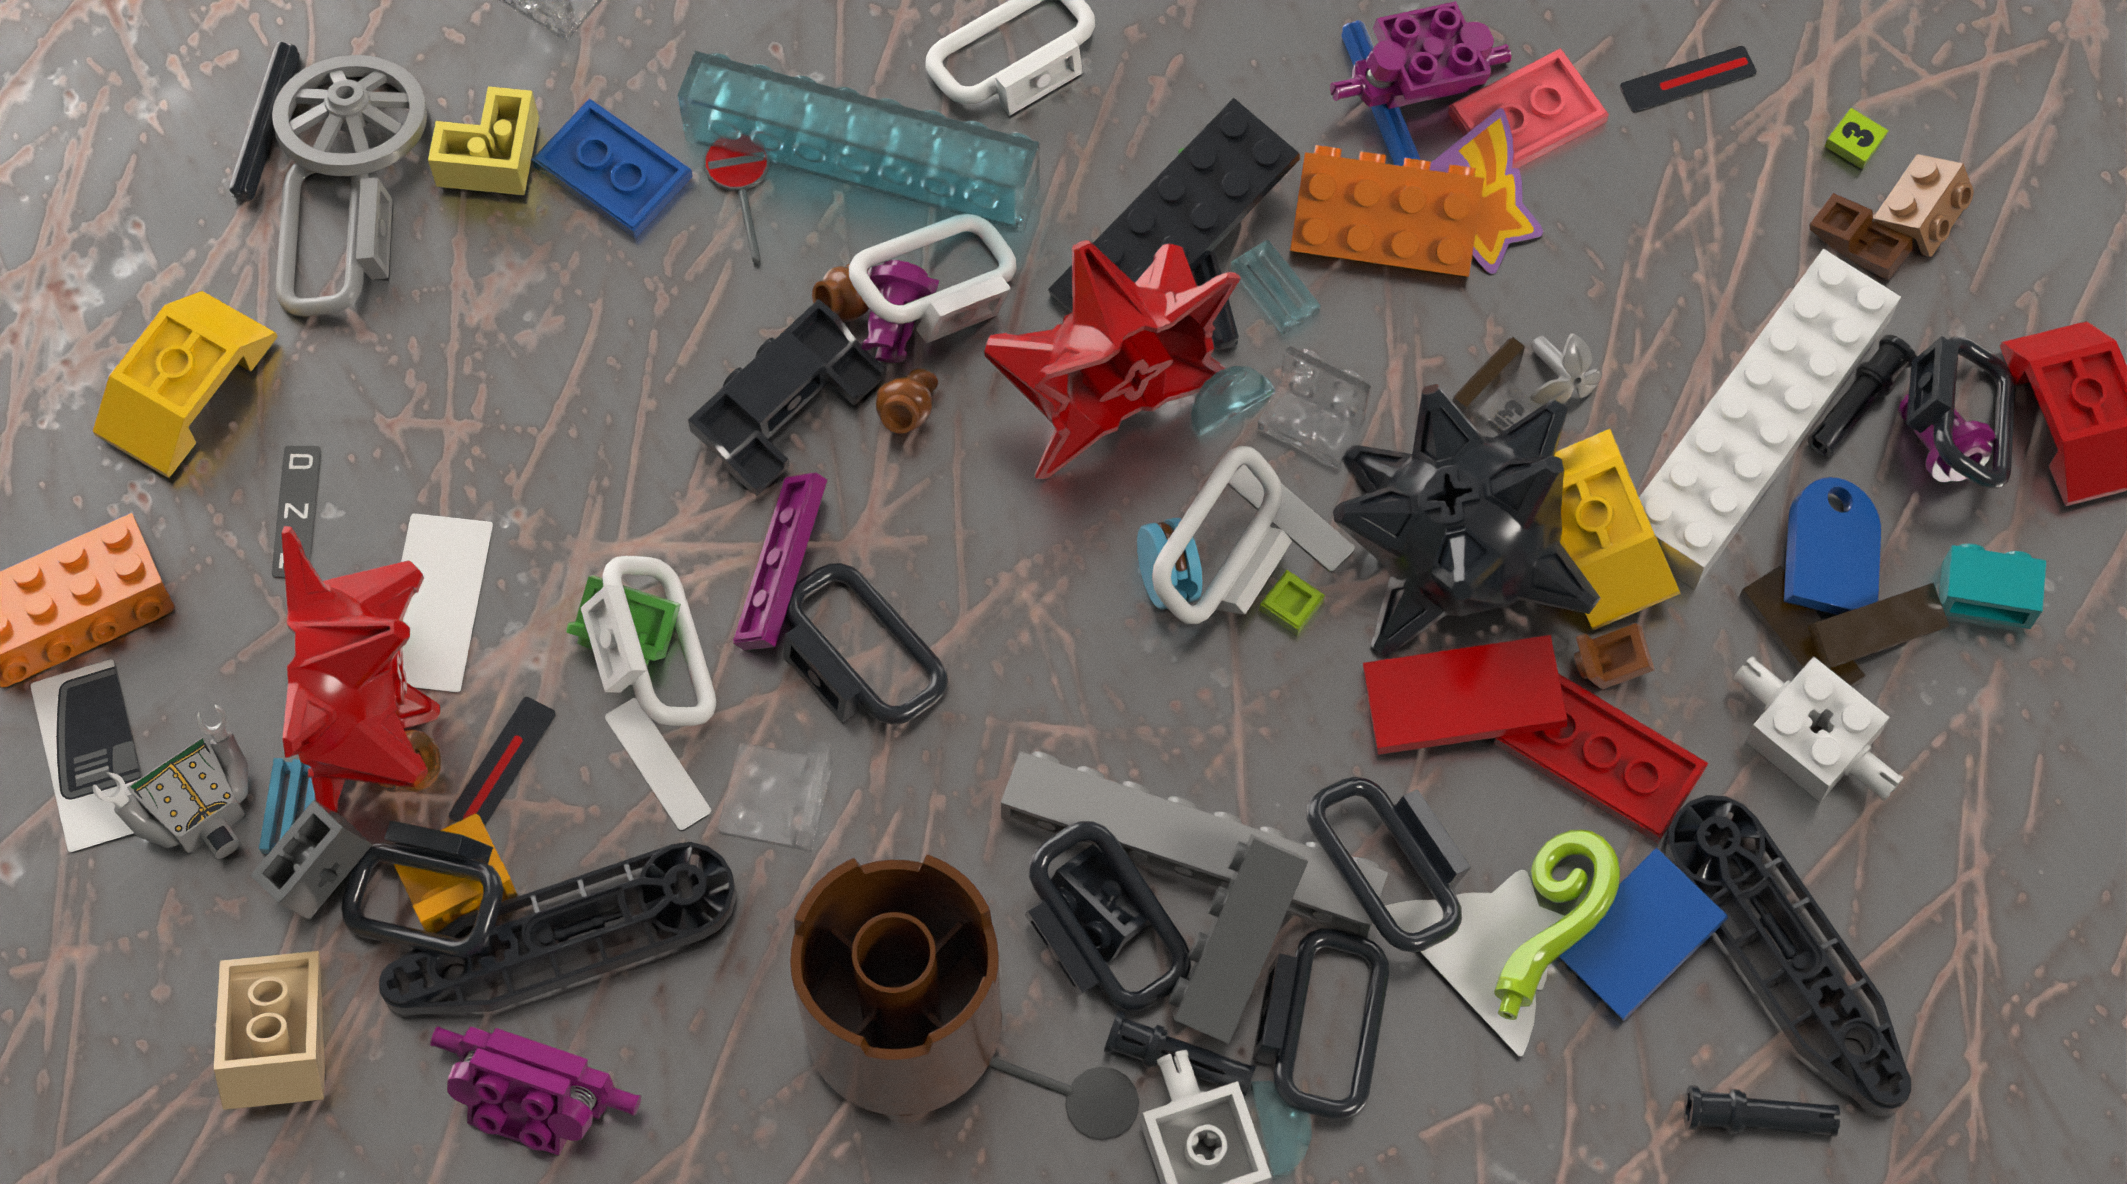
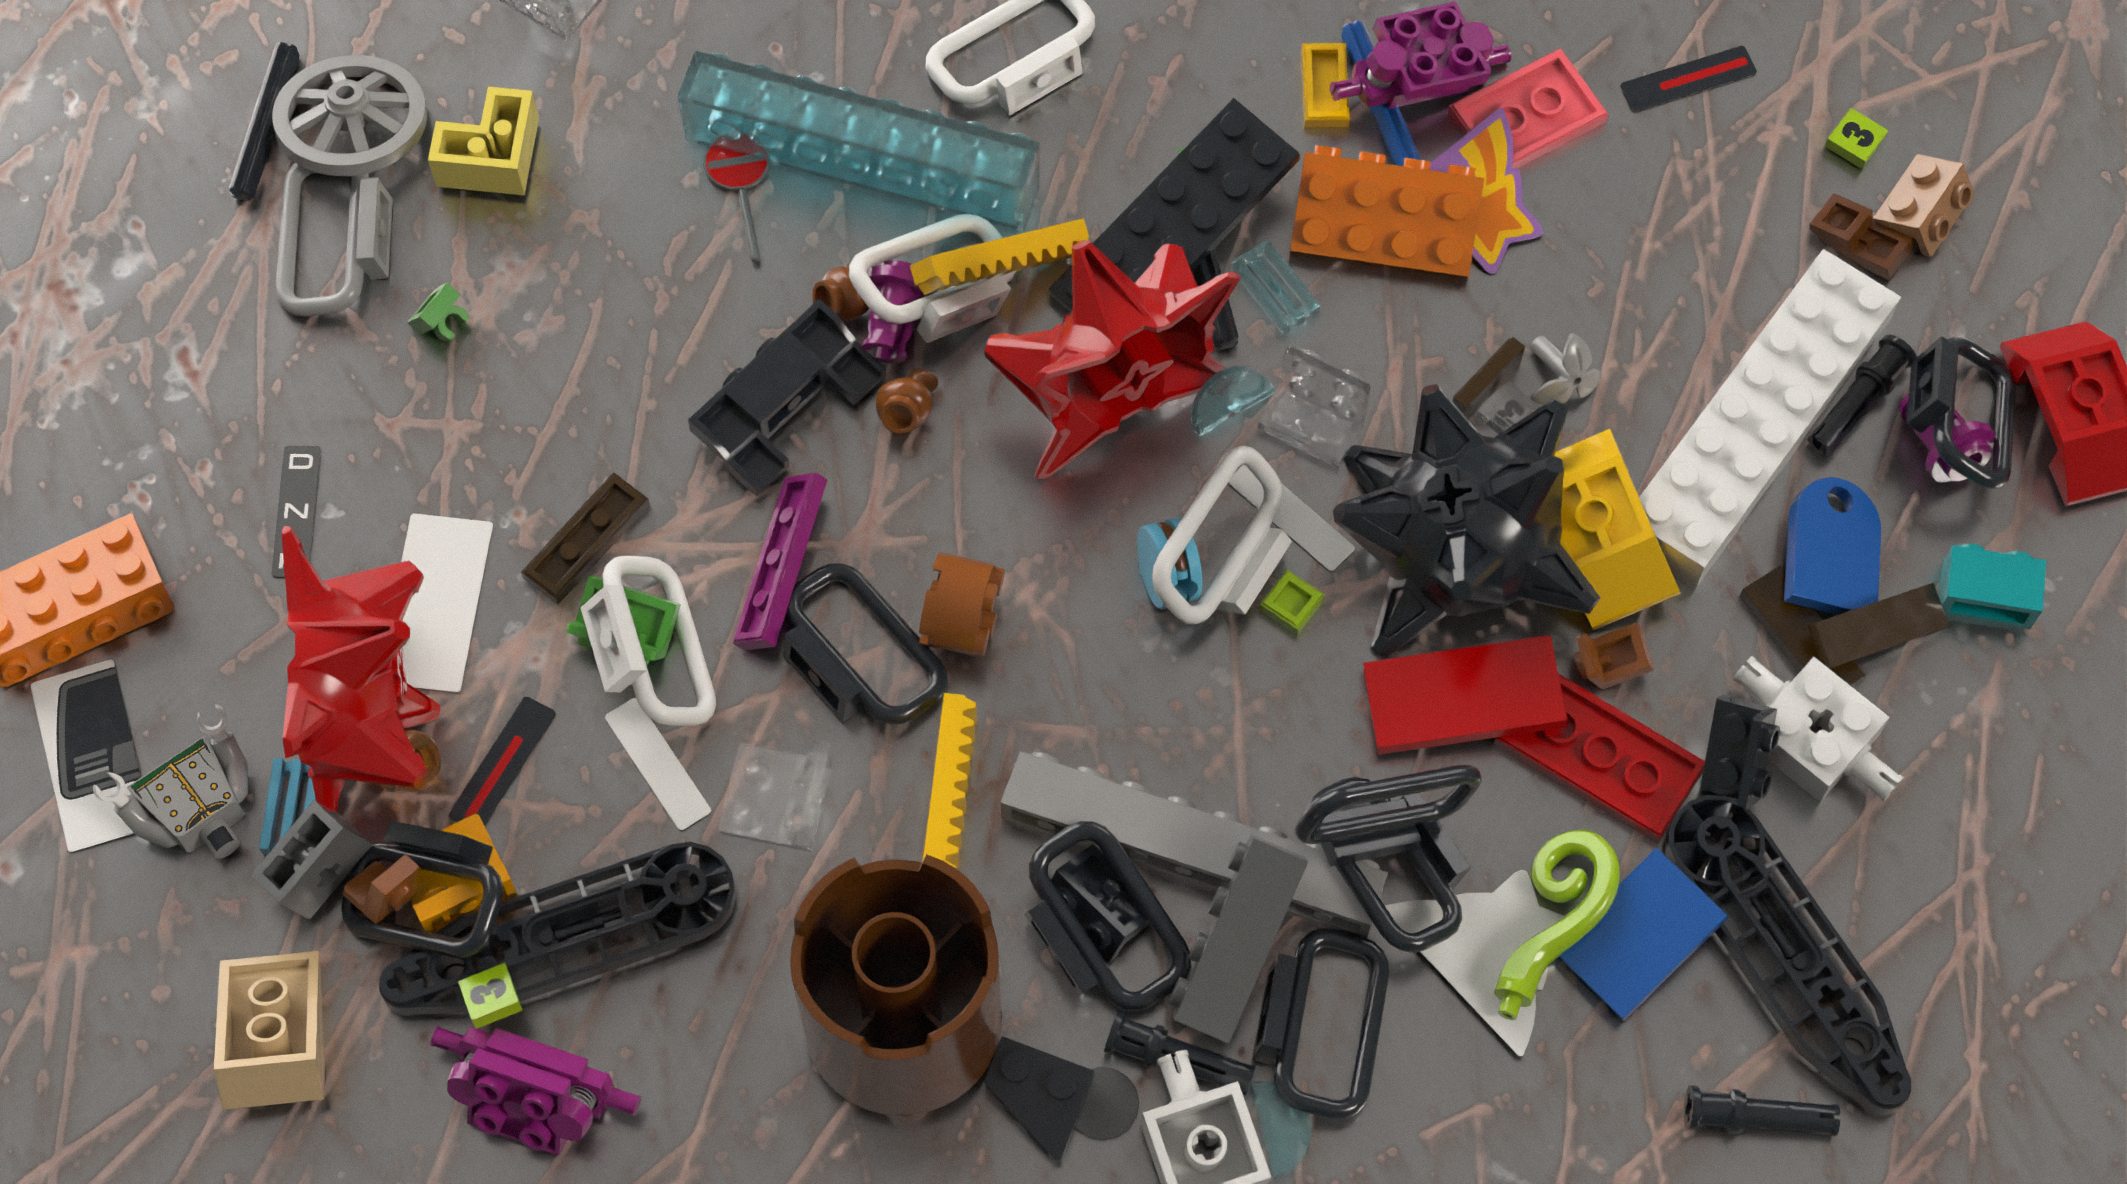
(174, 375): yellow slope -> none
(382, 890): none -> dark orange bracket
(436, 309): none -> bright green tile
(490, 995): none -> lime tile
(585, 538): none -> dark brown tile
(612, 168): blue tile -> none
(951, 779): none -> yellow gear
(961, 605): none -> dark orange brick
(998, 256): none -> yellow gear
(1040, 1092): none -> black wing
(1321, 66): none -> yellow tile
(1384, 826): none -> black bar
(1740, 750): none -> black bracket

